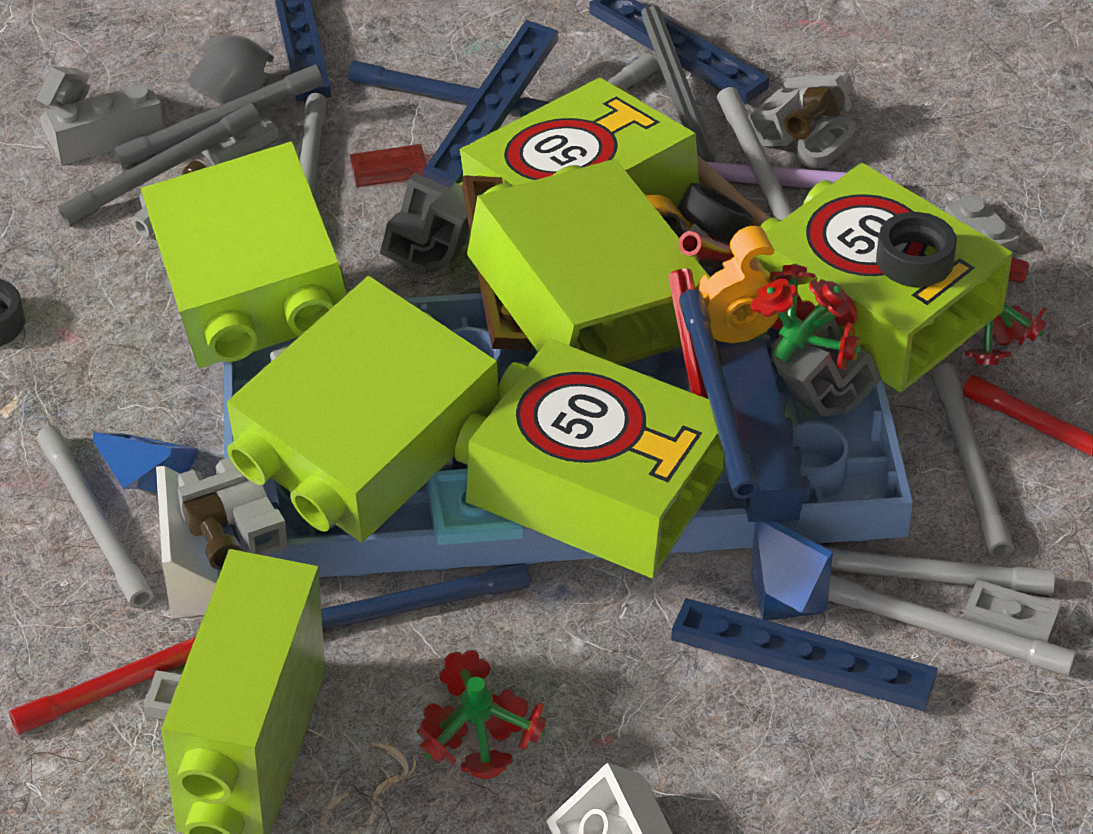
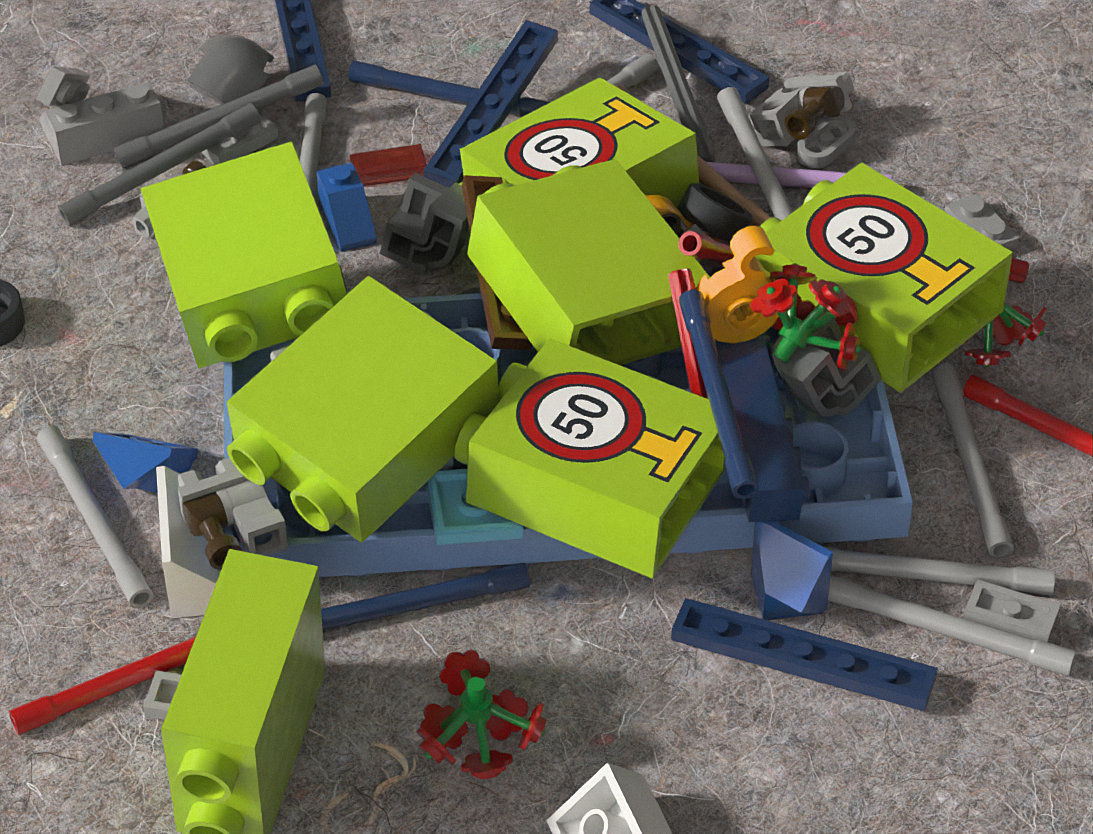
(345, 206): none -> blue slope
(918, 228): black tyre -> none

